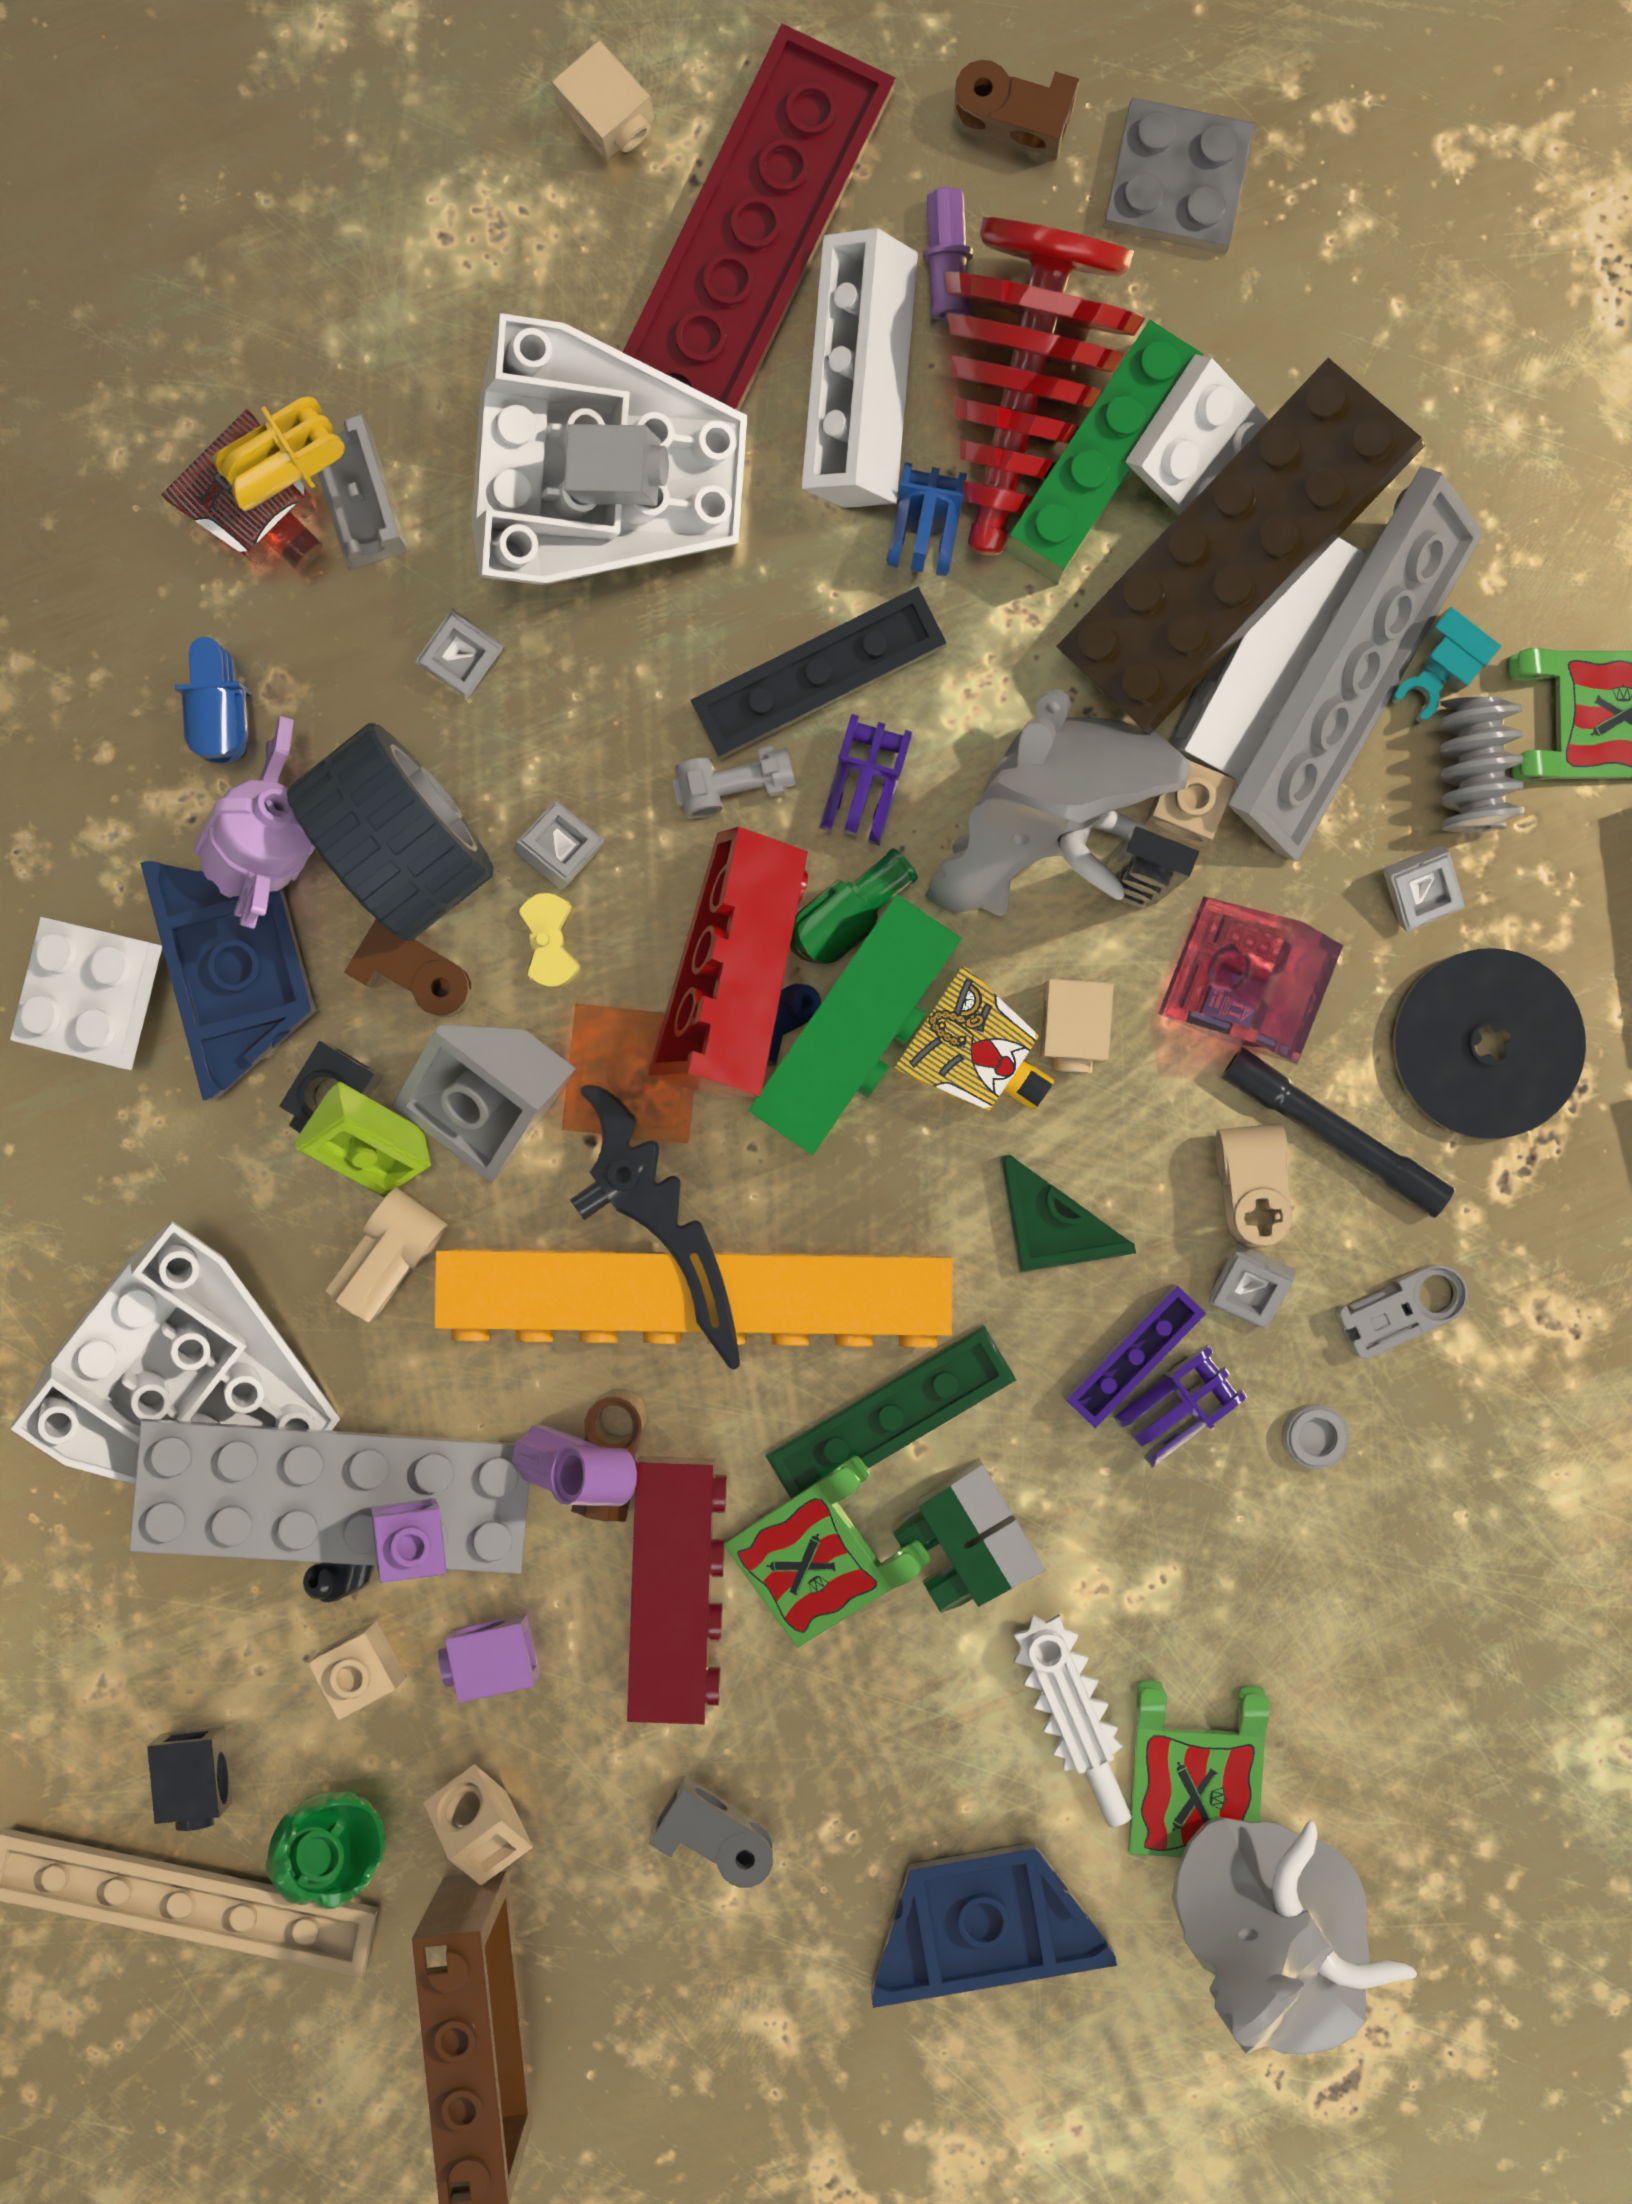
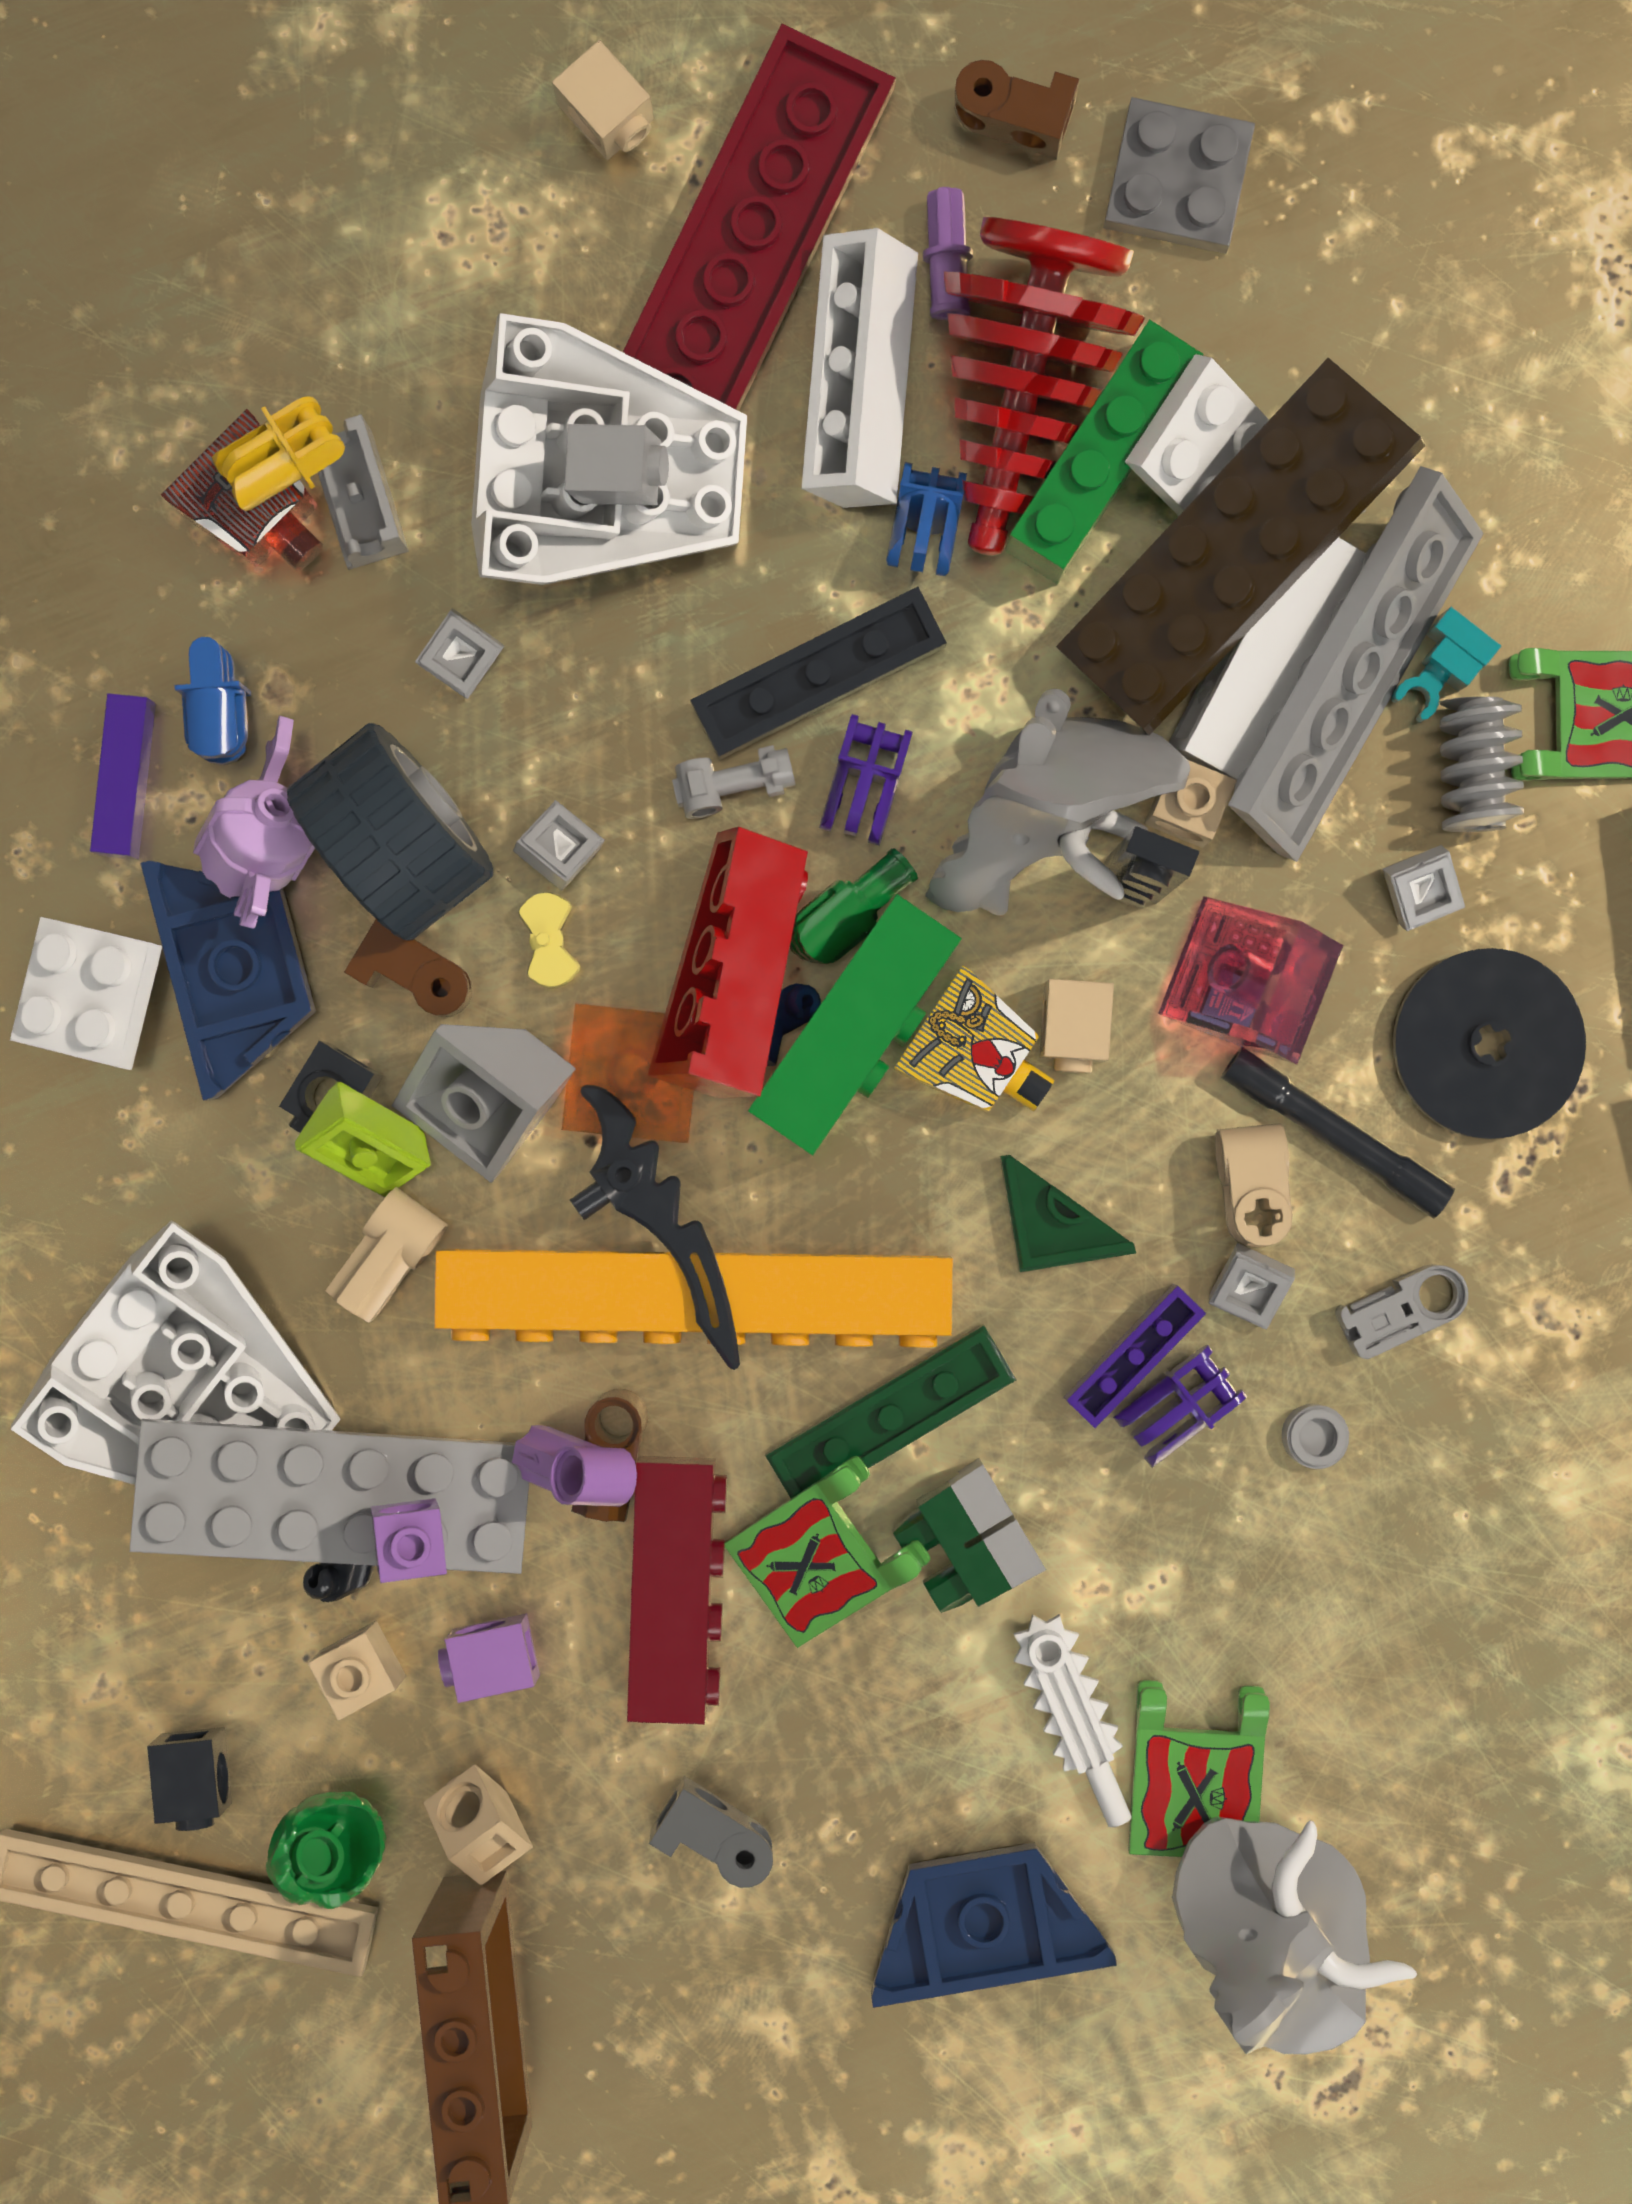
(123, 776): none -> dark purple piece

